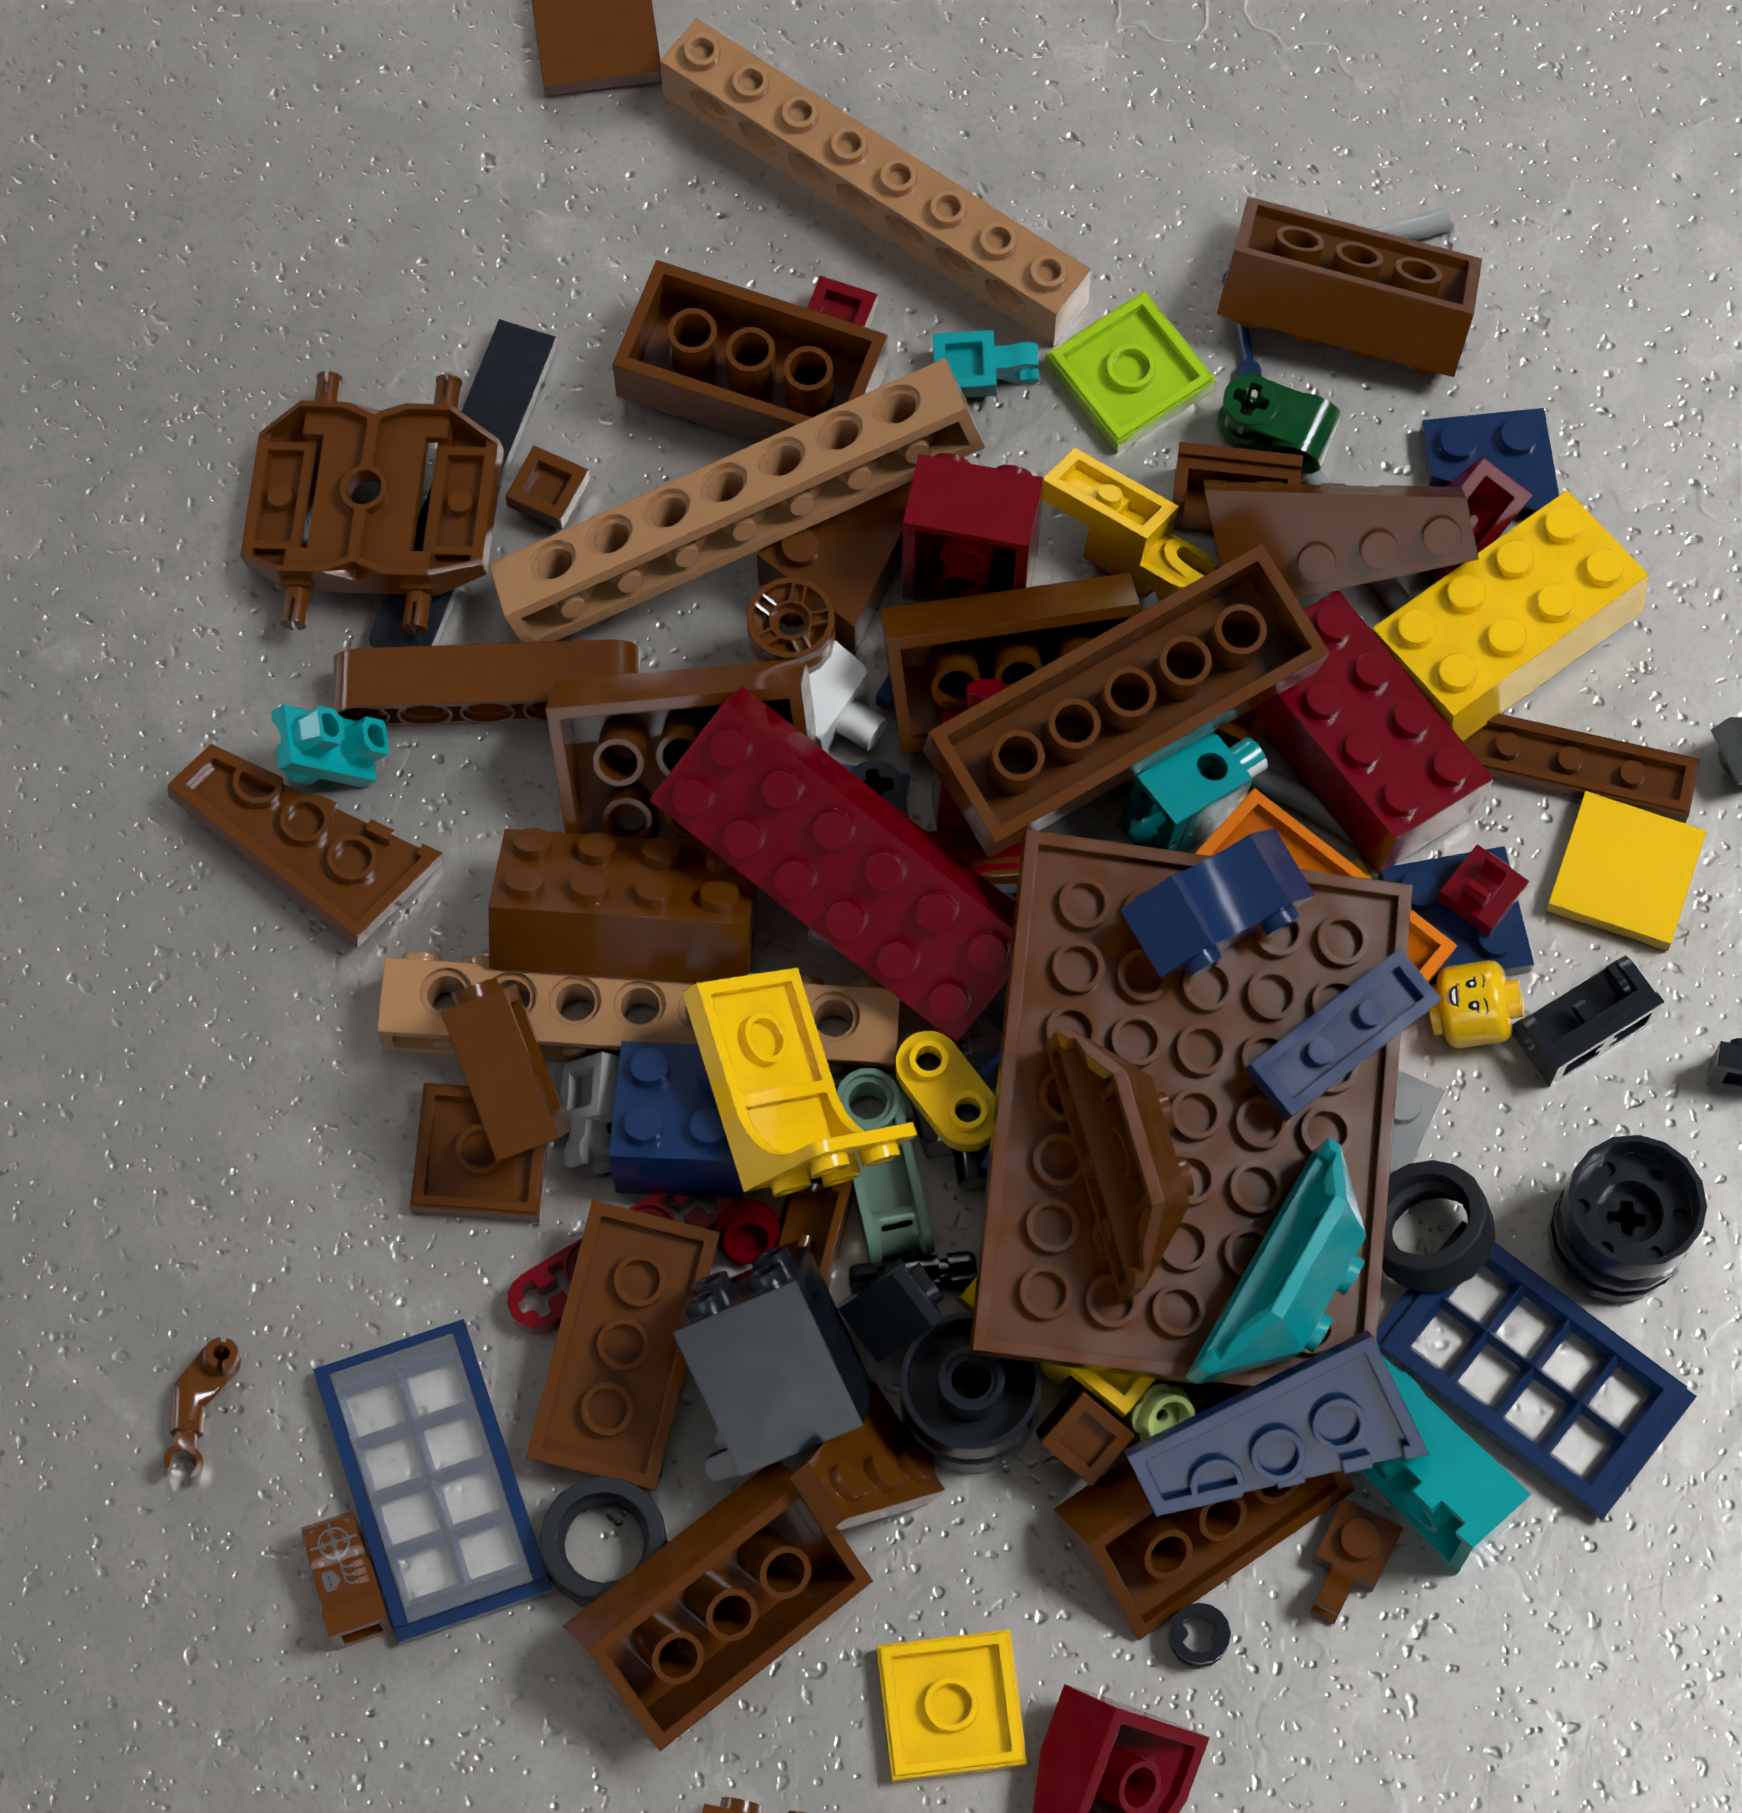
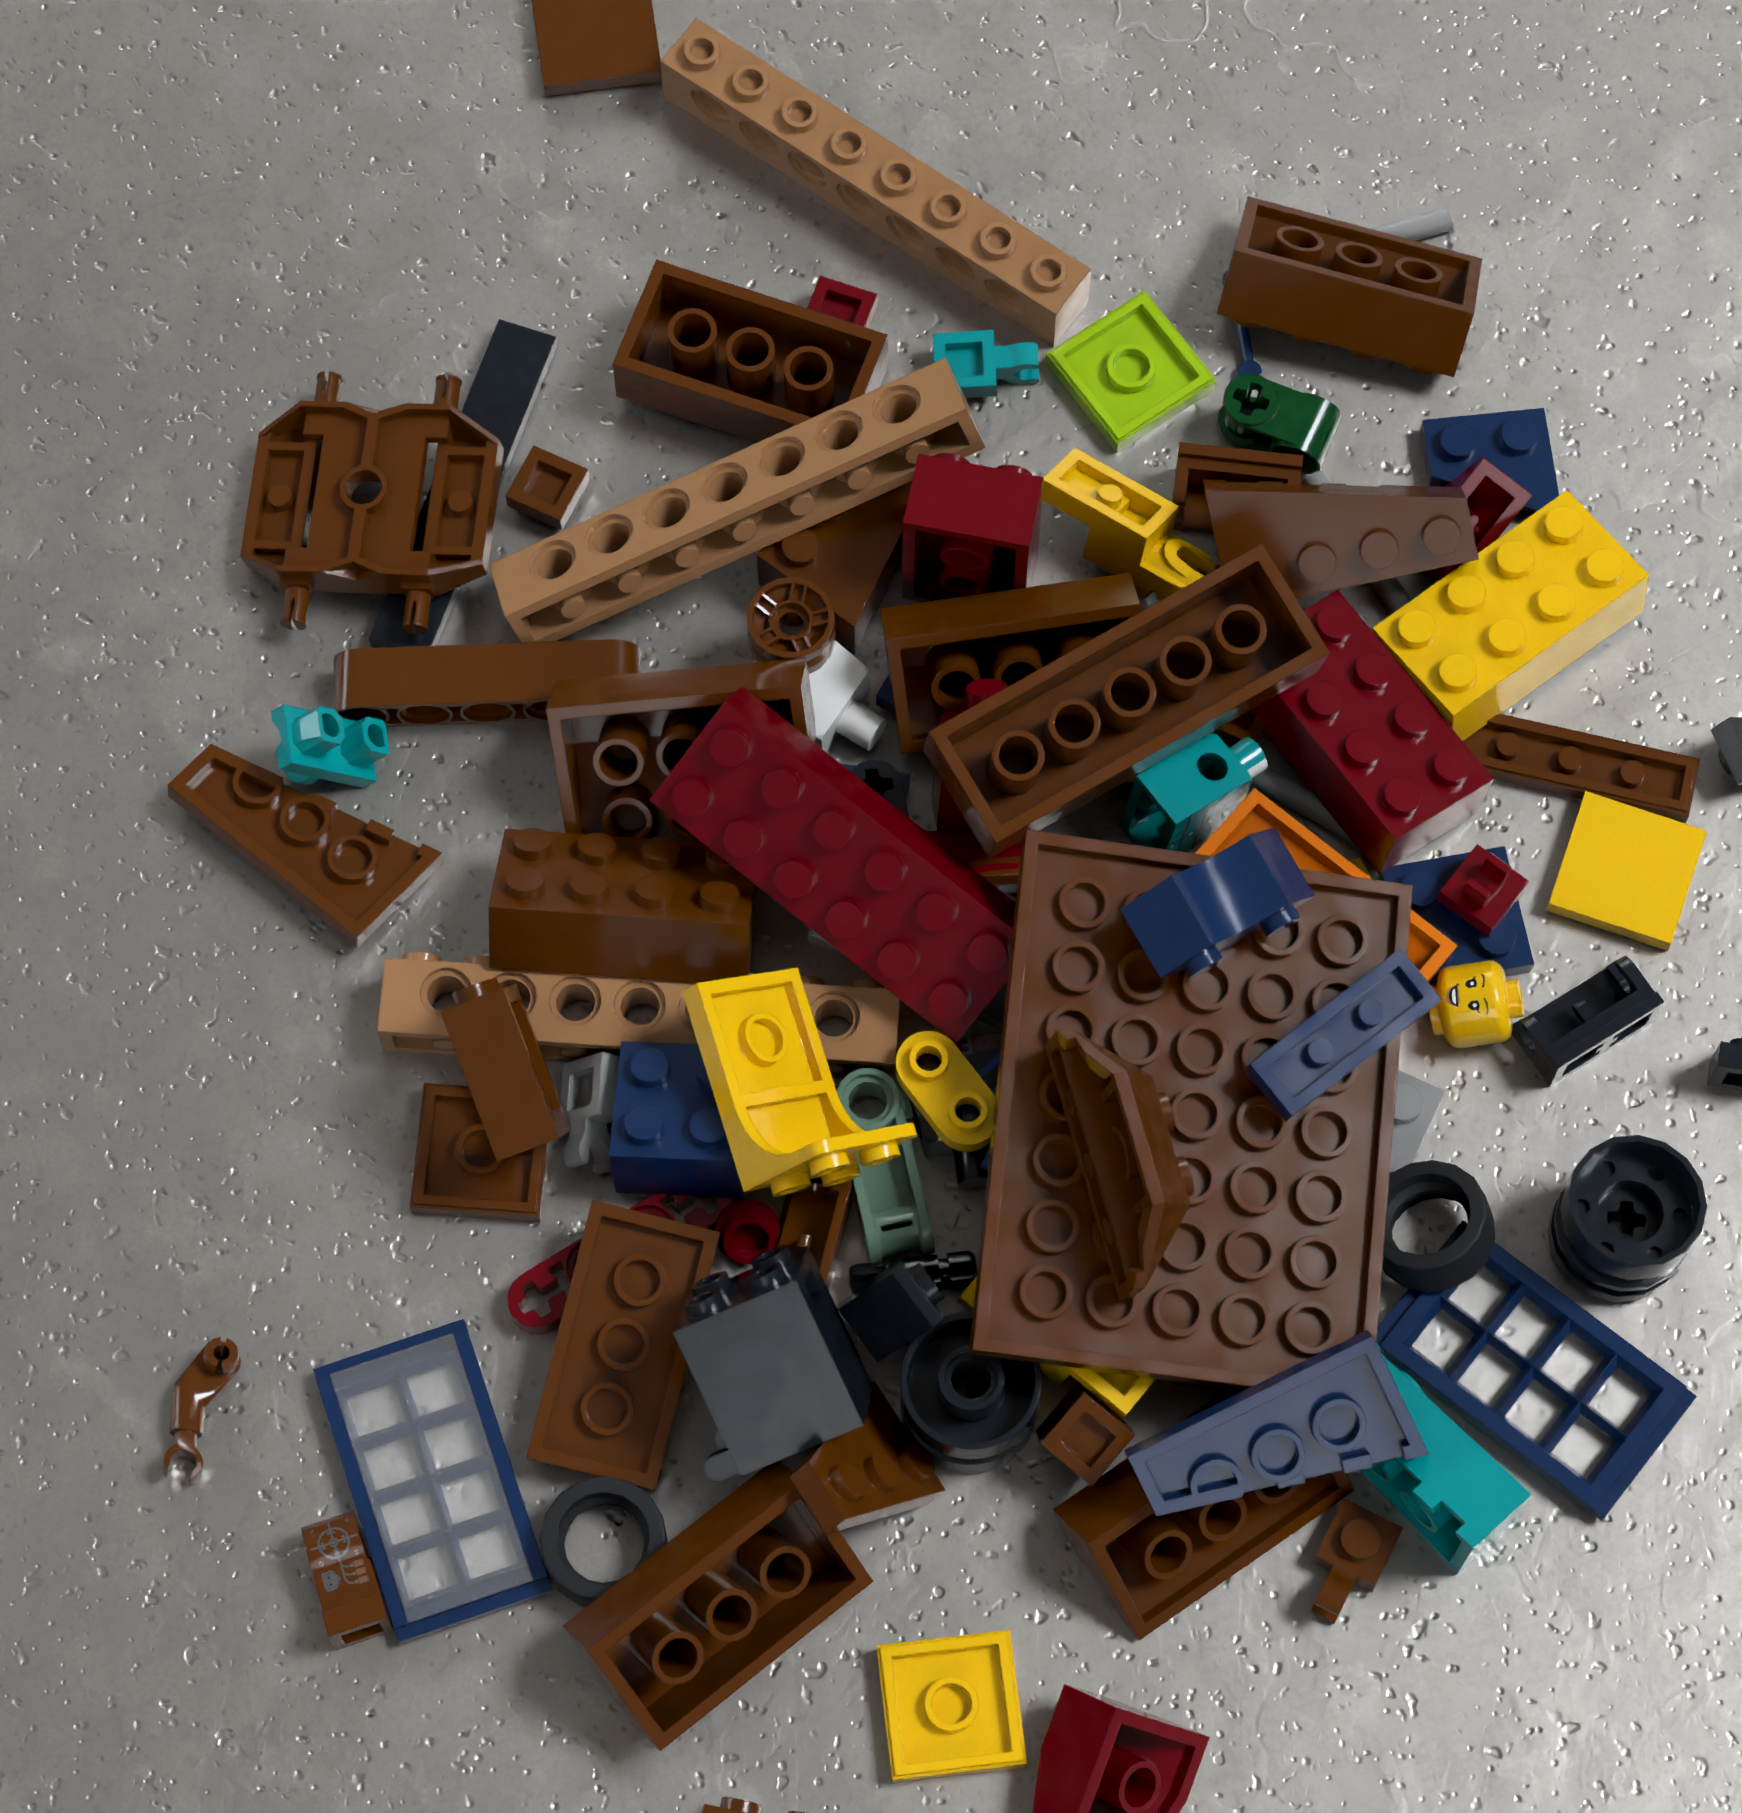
(1159, 1397): yellowish green plate -> none
(1179, 1633): black bush -> none
(1291, 1276): teal wedge -> none

